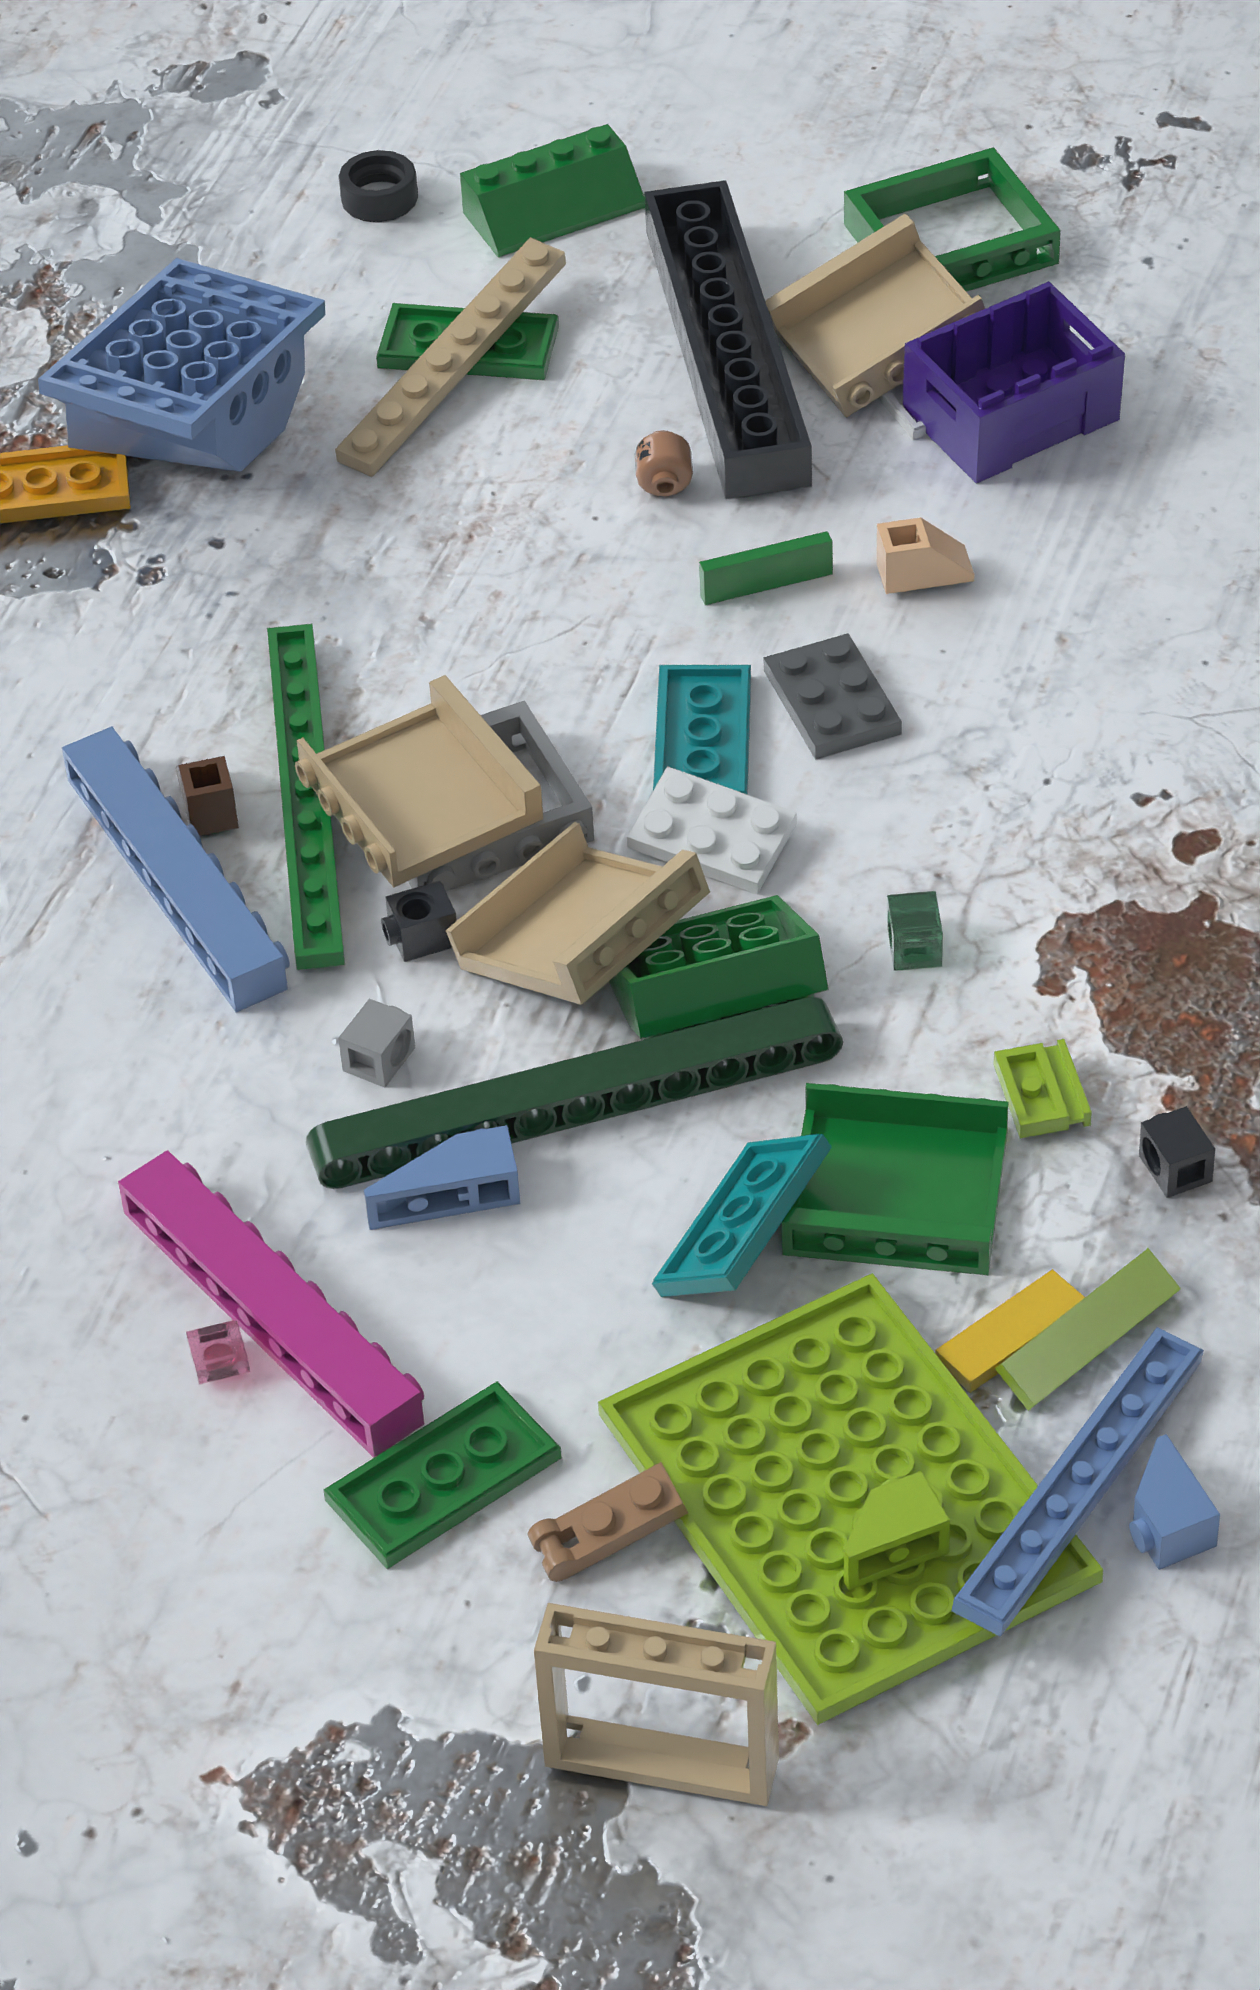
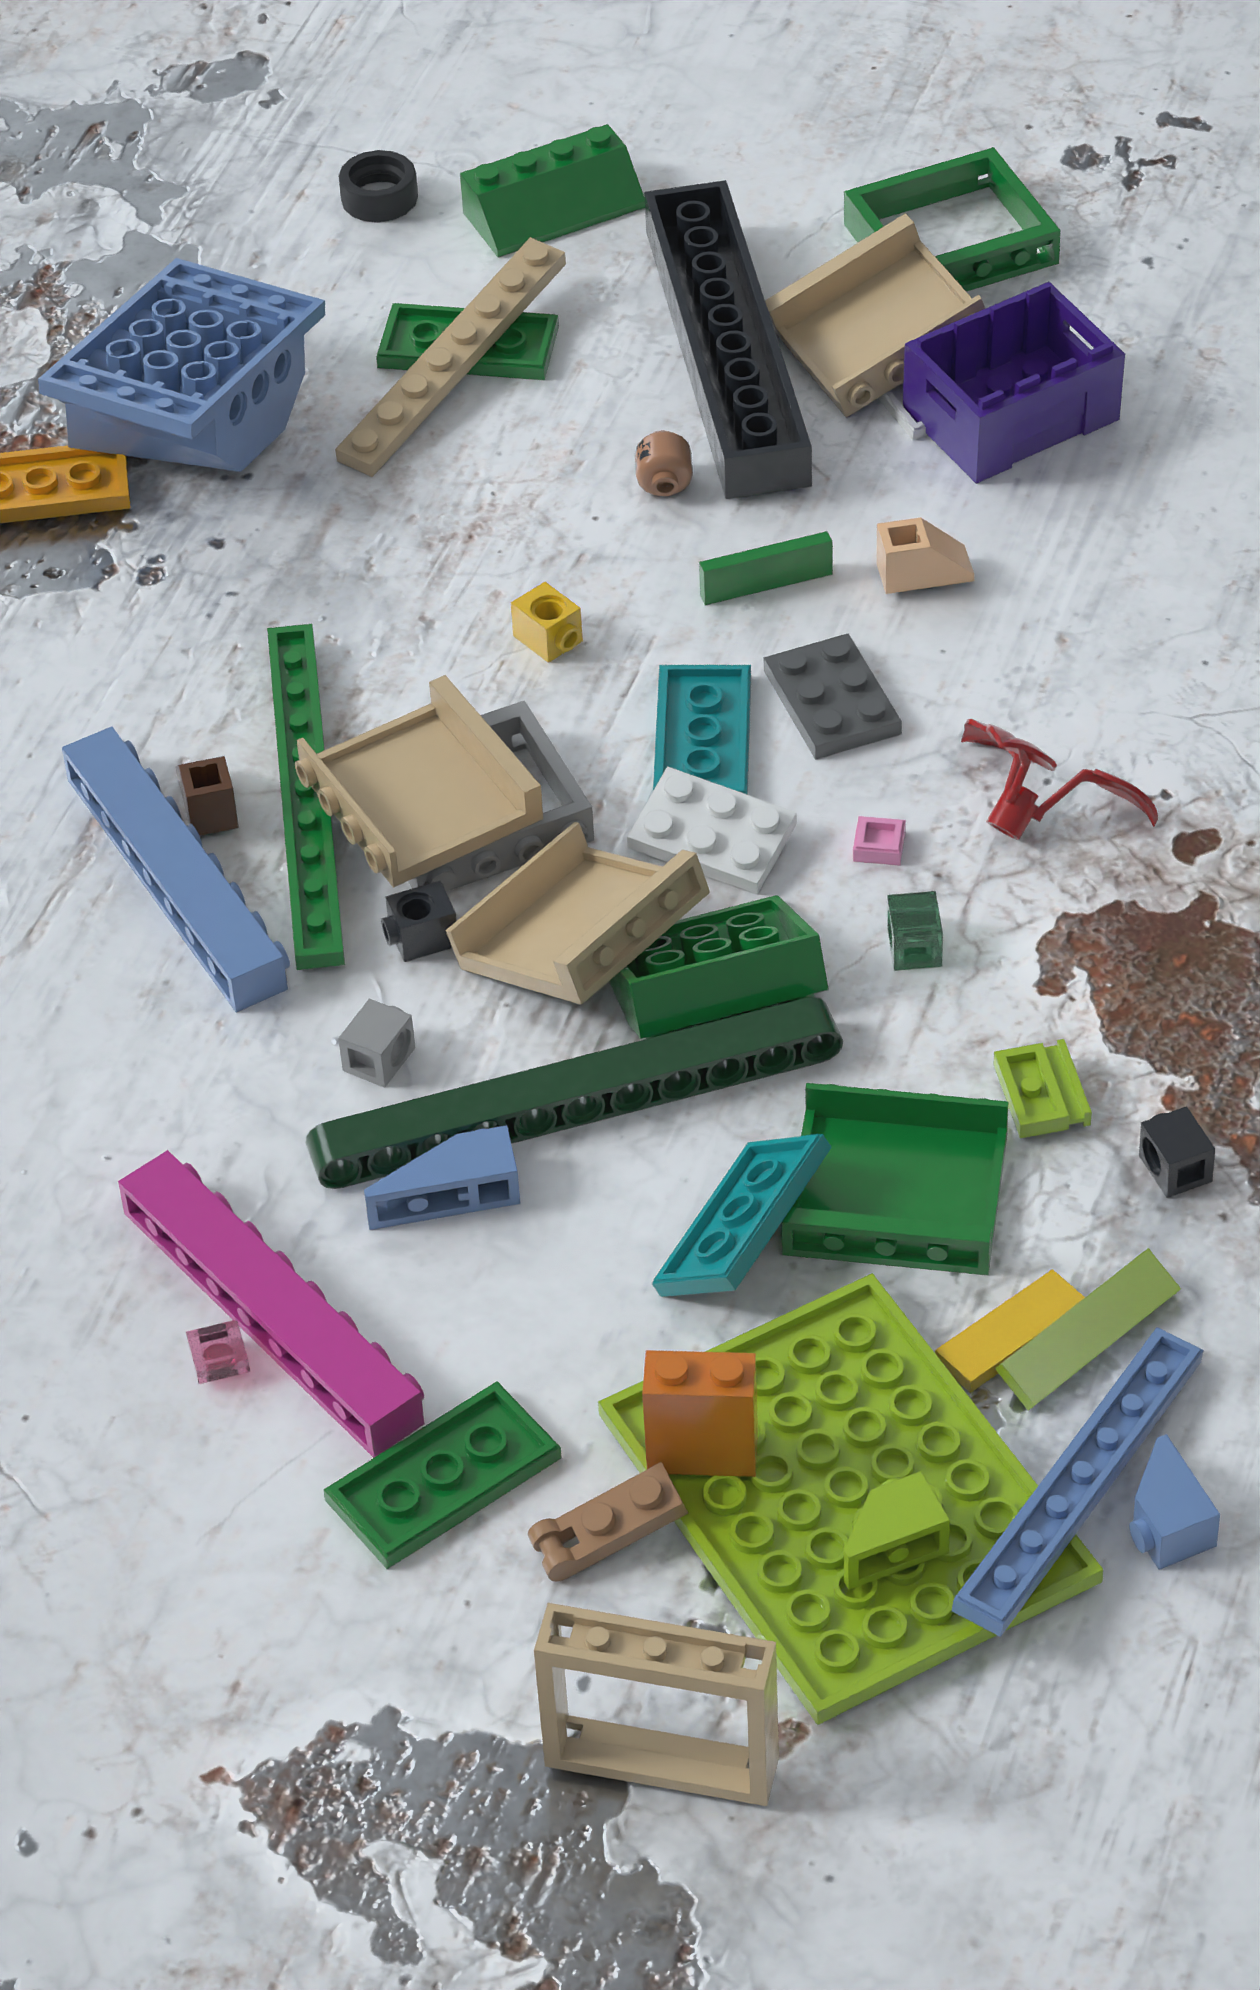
(546, 622): none -> yellow brick
(701, 1412): none -> orange brick
(879, 840): none -> bright pink tile
(1017, 803): none -> red plant

